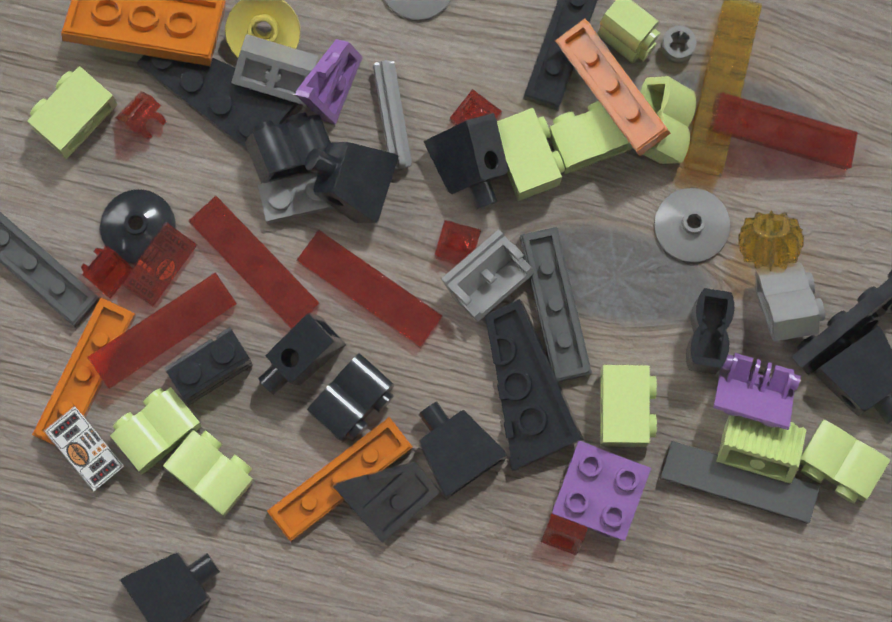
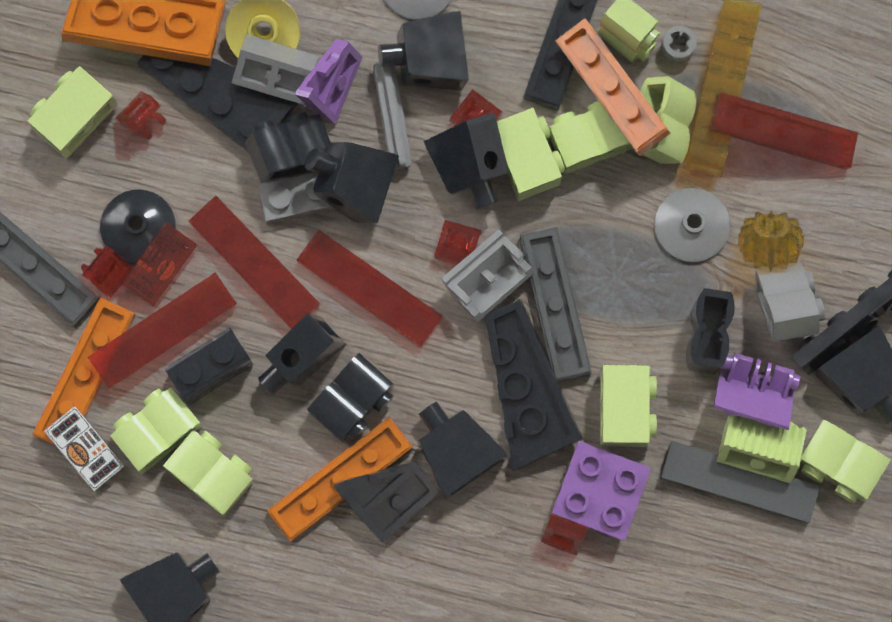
(429, 52): none -> black torso

